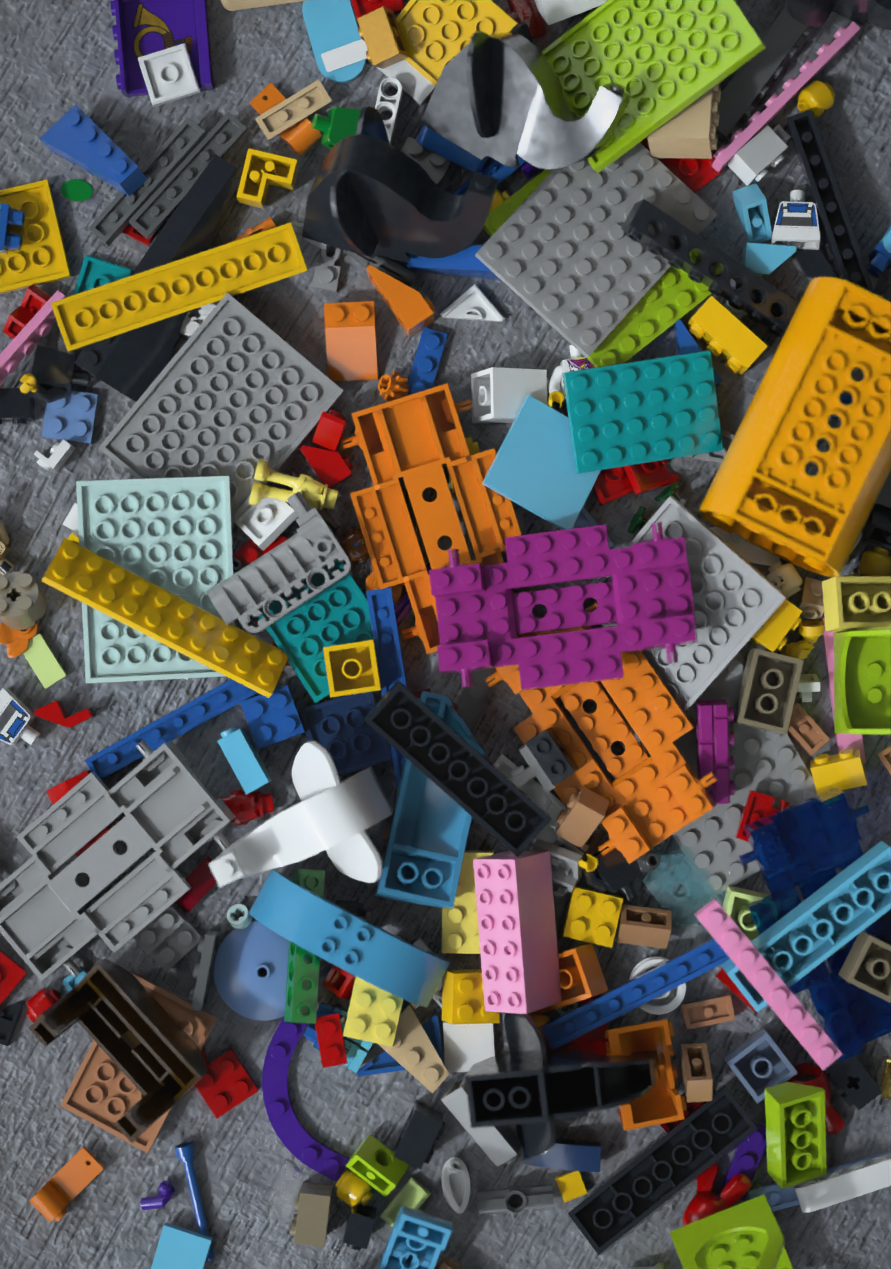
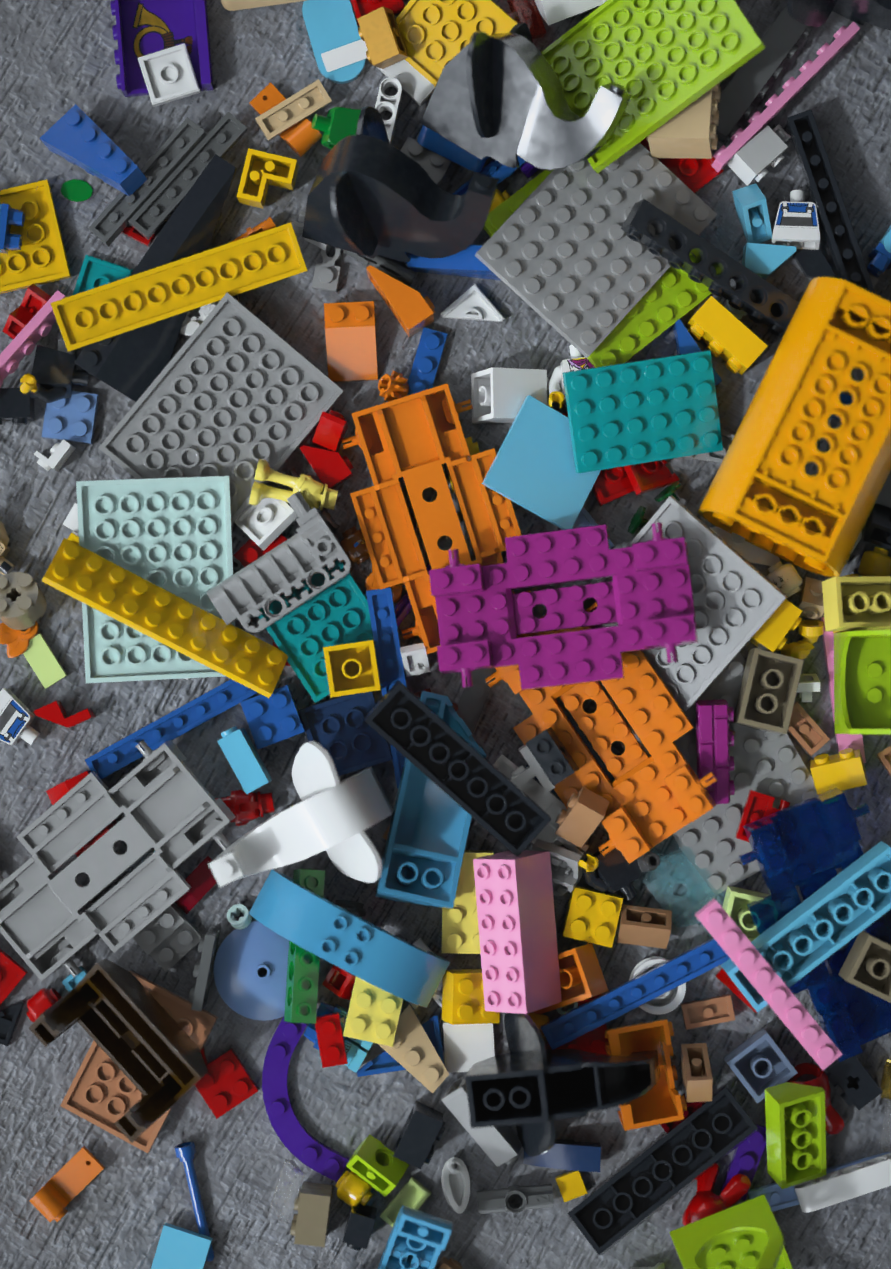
(161, 1199): dark purple arm -> none
(415, 659): none -> white bracket
(816, 96): yellow head -> none

